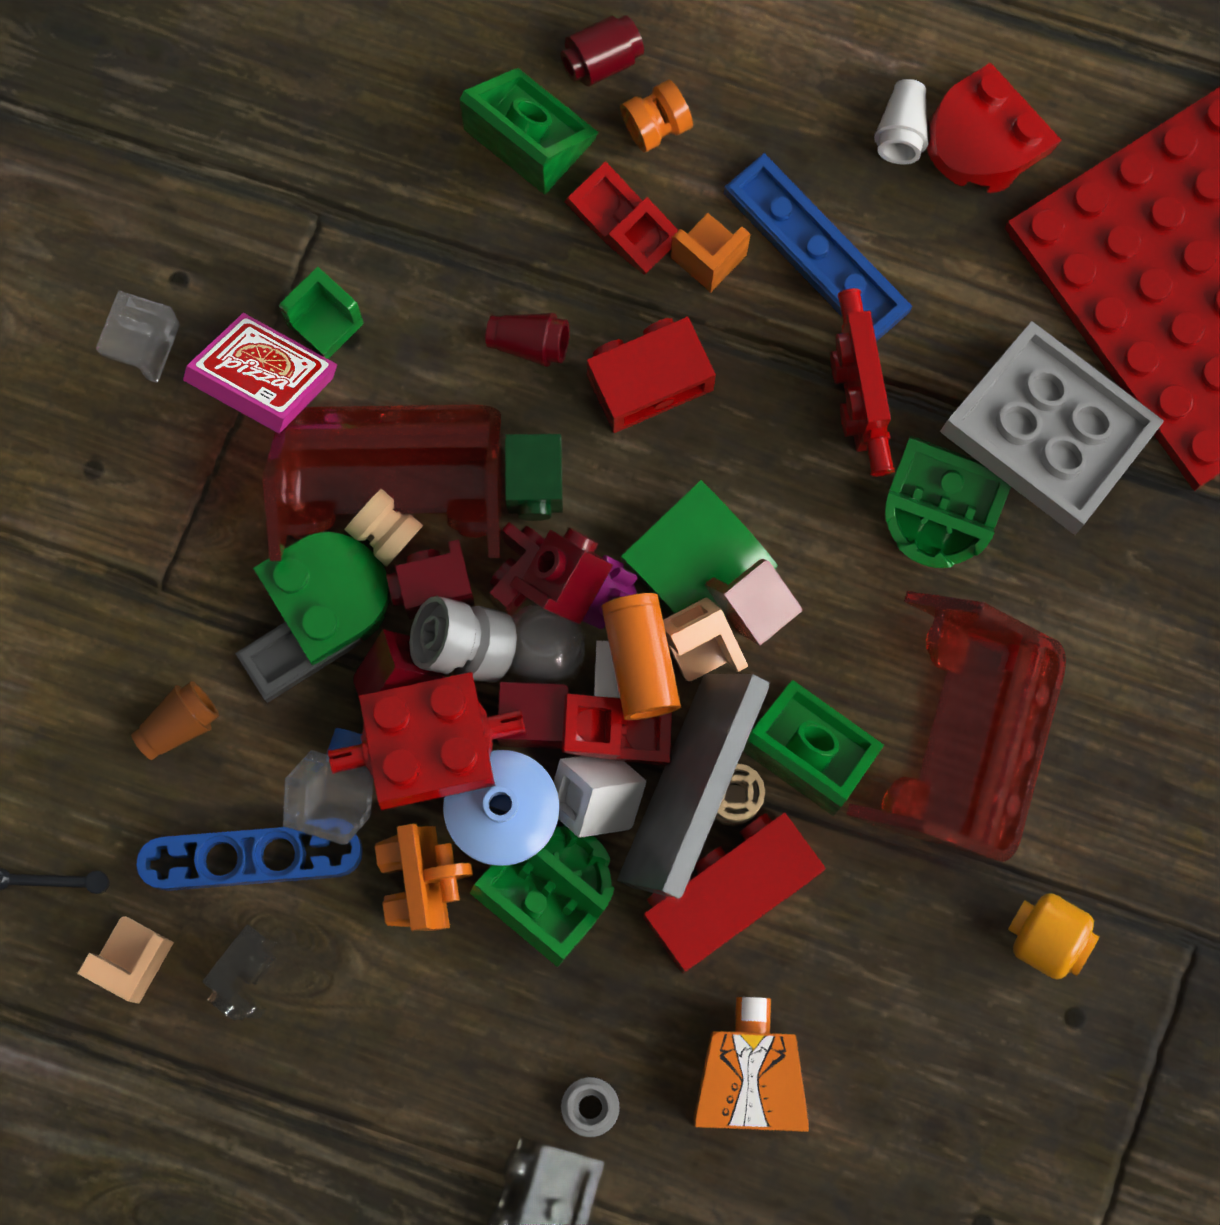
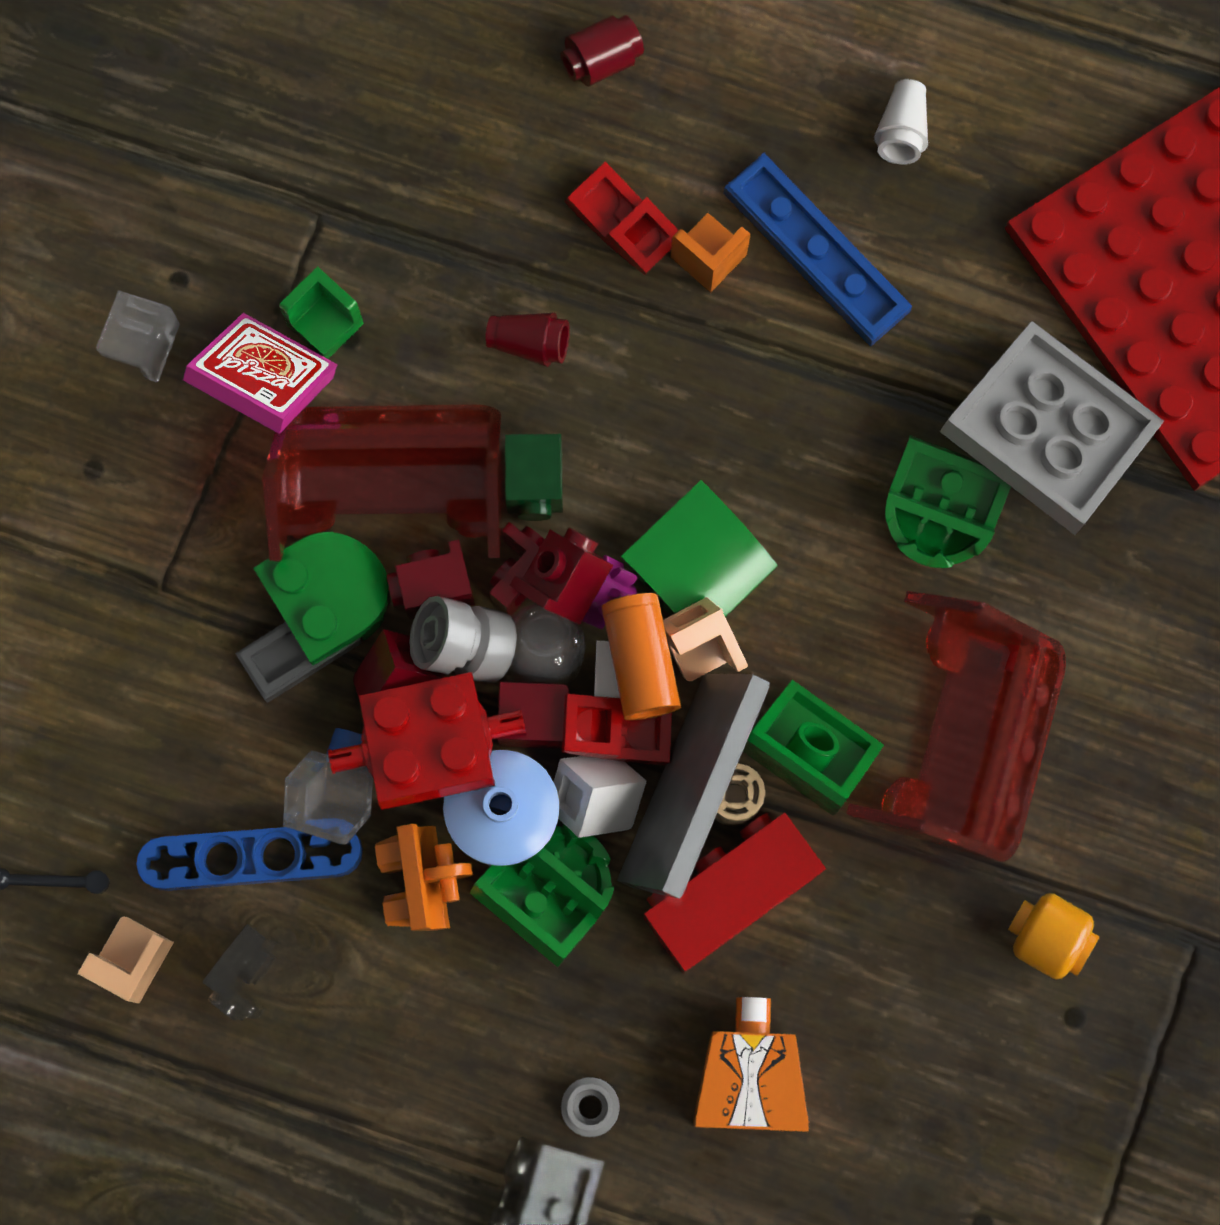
(176, 720): dark orange cone -> none
(383, 527): tan wheel -> none
(525, 127): green slope -> none
(650, 373): red brick -> none
(656, 115): orange wheel -> none
(756, 601): panel -> none
(859, 368): red plate -> none
(987, 132): red slope -> none

